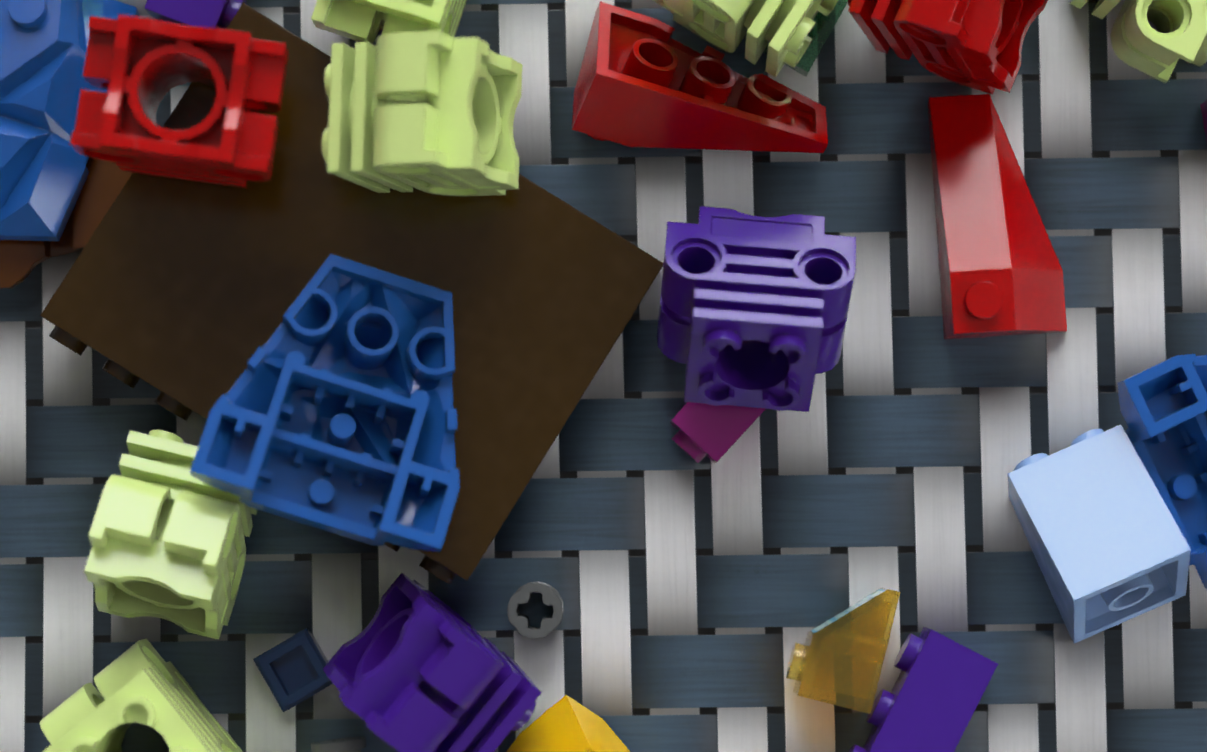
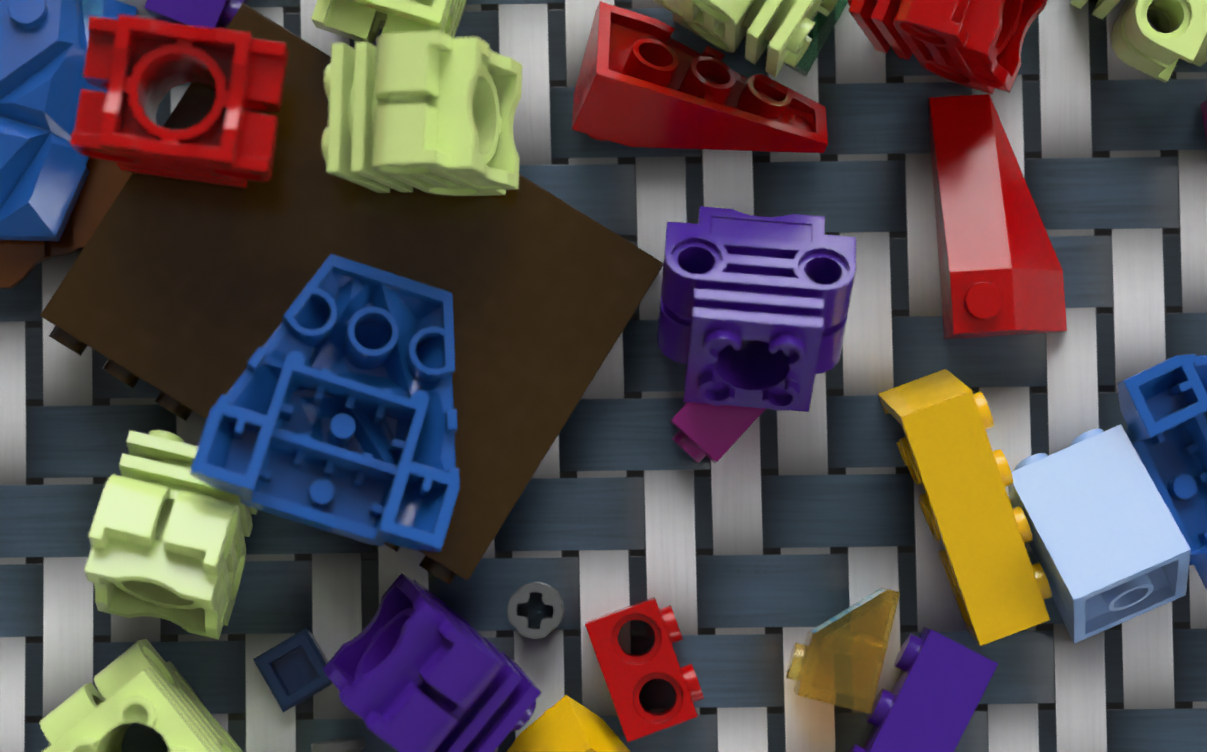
(629, 672): none -> red brick
(969, 505): none -> yellow wedge

